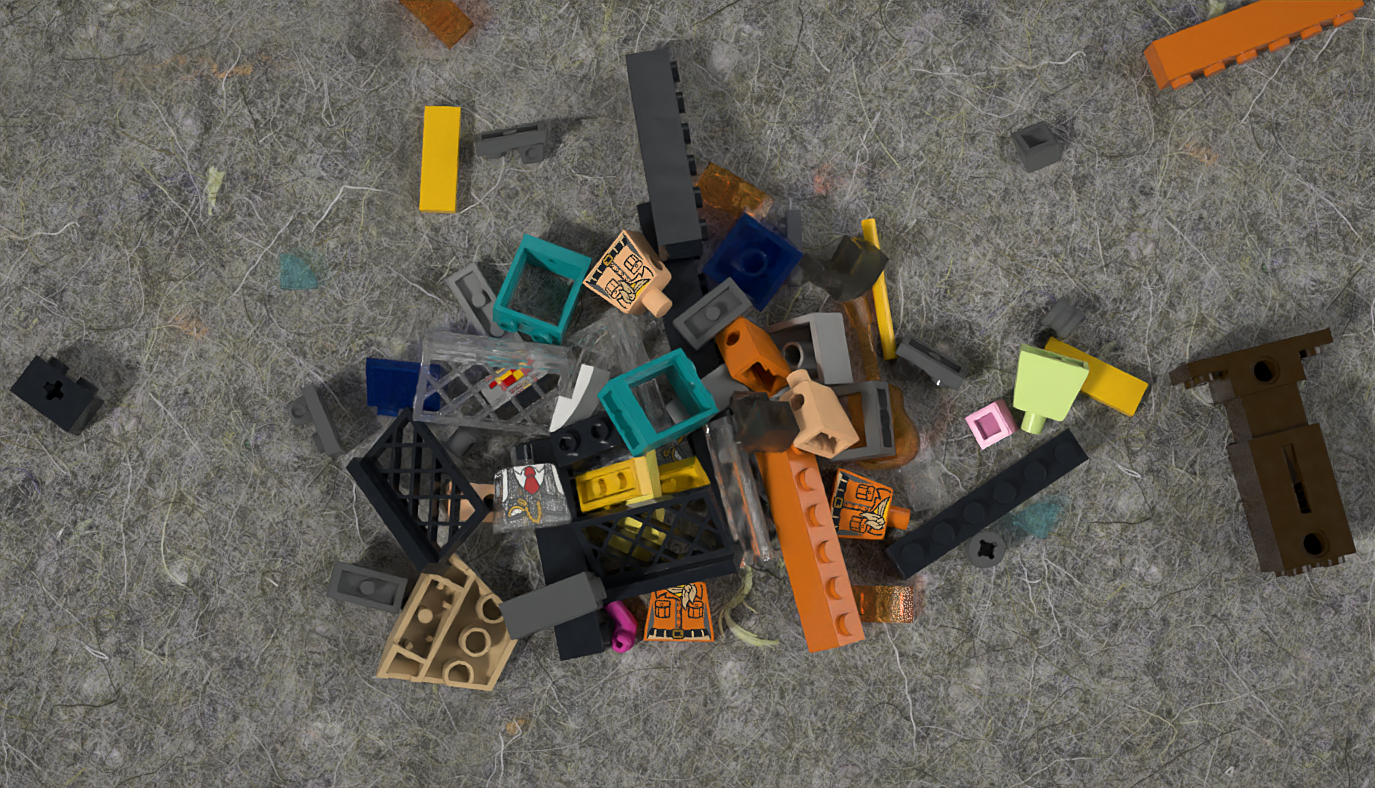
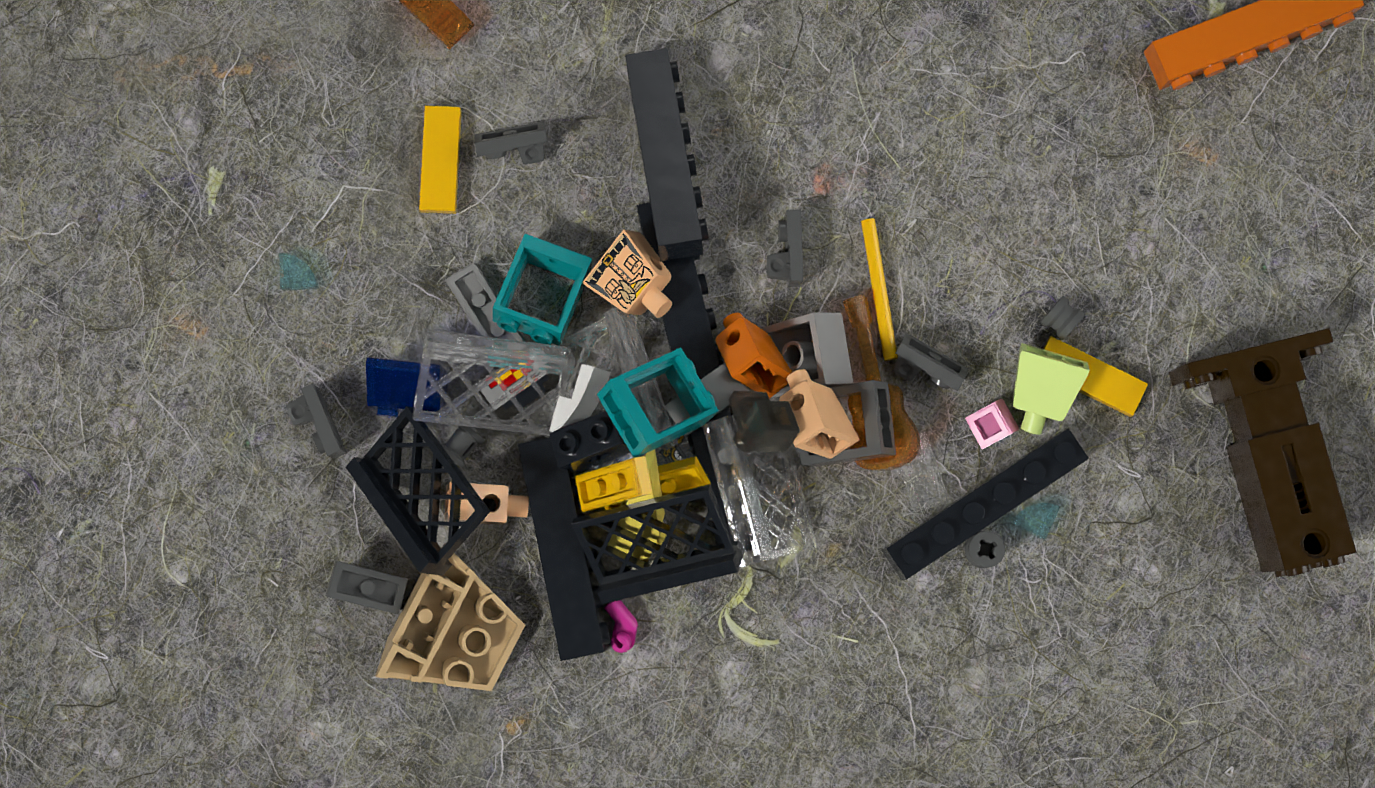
(38, 389): black brick -> none
(528, 495): torso -> none
(552, 605): dark grey window -> none
(680, 615): torso -> none
(712, 314): dark grey hinge -> none
(731, 193): clear orange slope -> none
(754, 257): clear blue slope -> none
(810, 549): orange brick -> none
(849, 271): clear smoke brick -> none
(863, 508): torso -> none
(884, 603): clear orange slope -> none
(1036, 146): dark grey slope -> none

